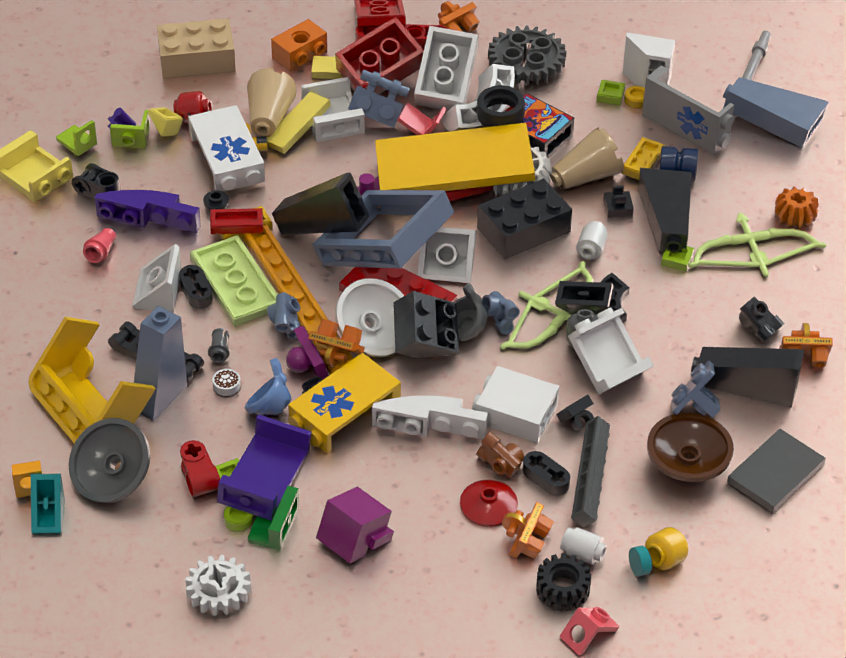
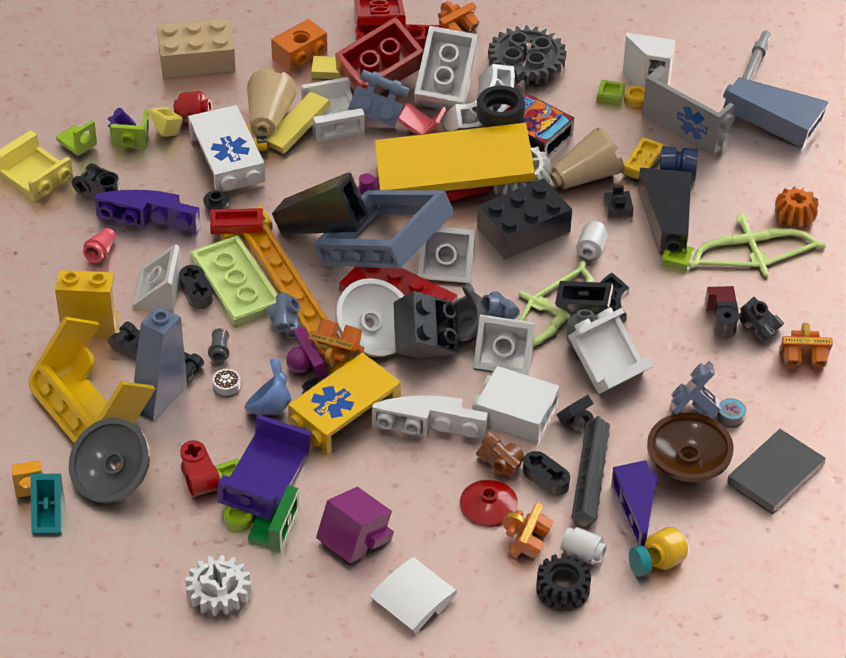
(88, 297): none -> yellow panel
(413, 594): none -> white slope
(504, 344): none -> white slope
(592, 621): coral bracket -> none
(634, 490): none -> dark purple slope
(724, 304): none -> leg
(731, 412): none -> light grey tile
(754, 372): black slope -> none

